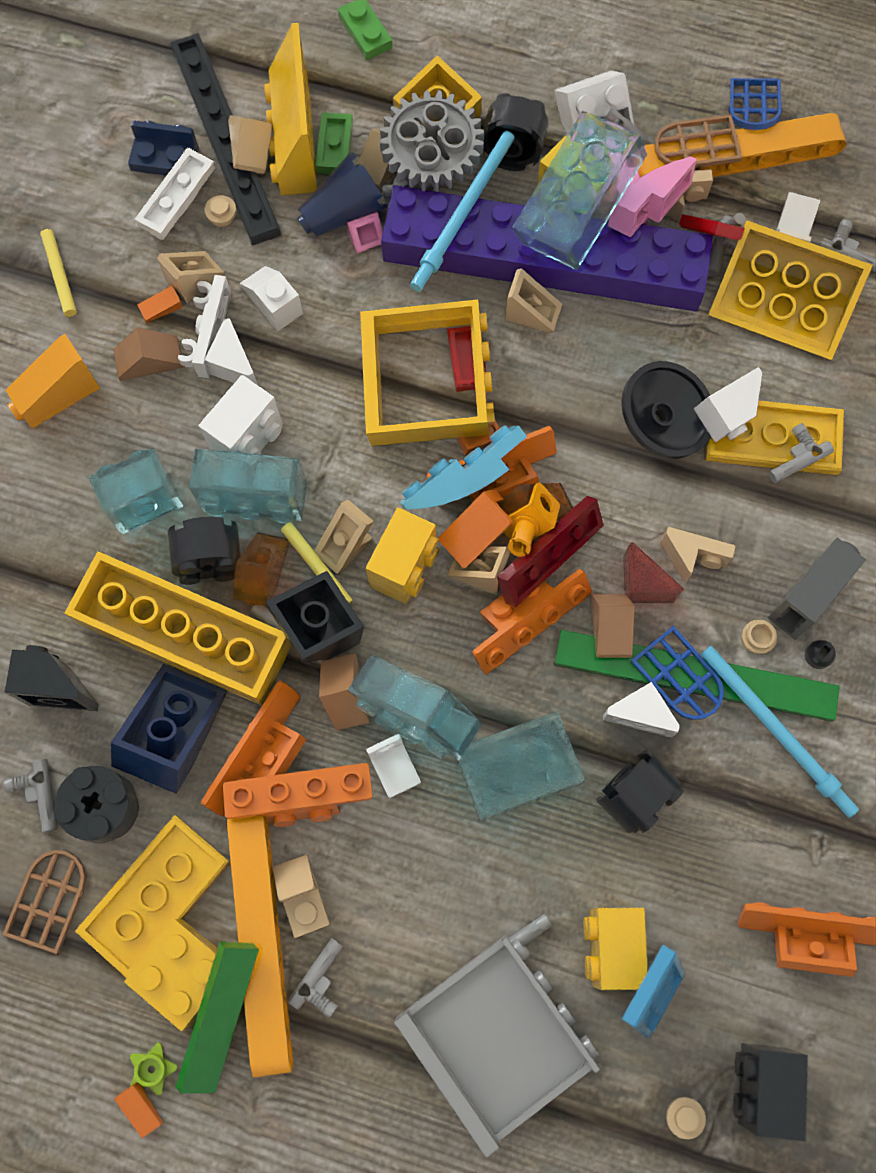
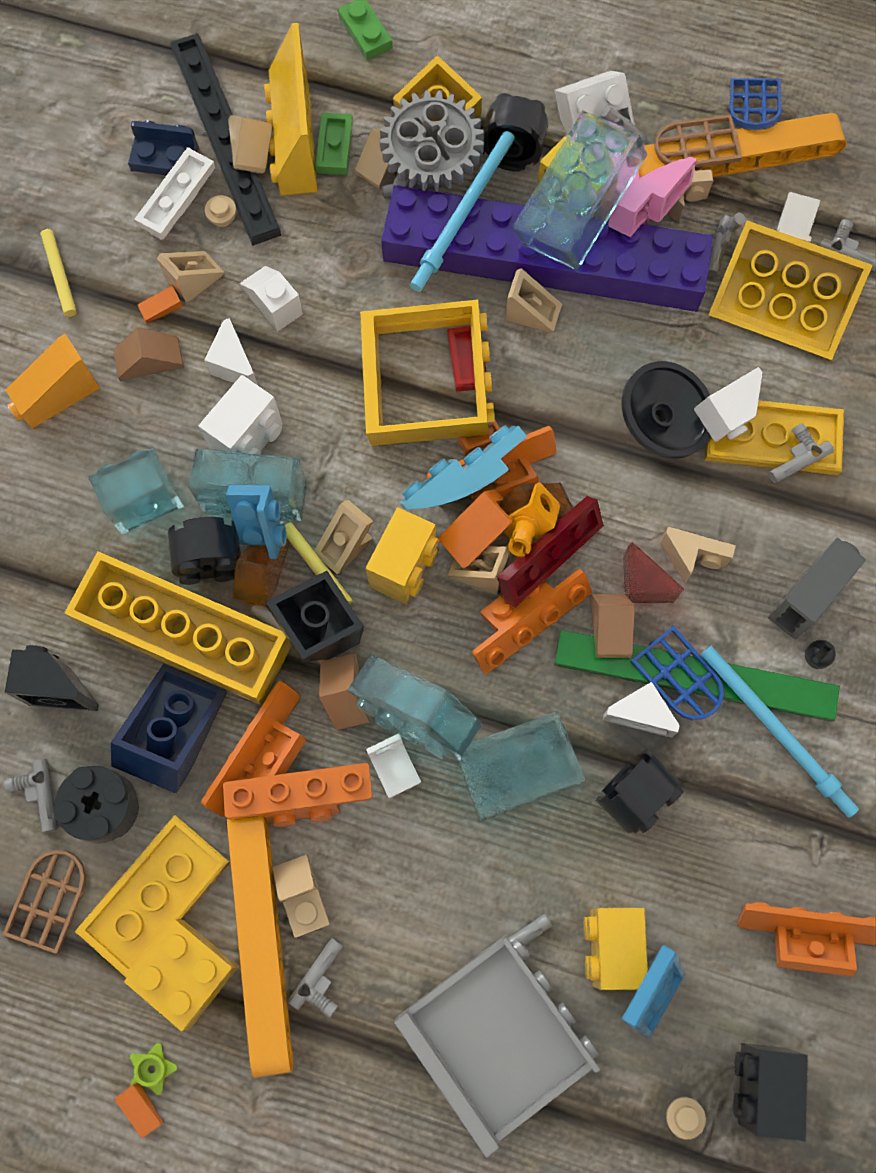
(208, 324): white plate -> none
(217, 1017): green tile -> none
(257, 517): none -> dark azure bracket
(340, 199): dark blue cone -> none
(365, 232): bright pink slope -> none
(711, 227): red tile -> none
(759, 637): tan plate -> none

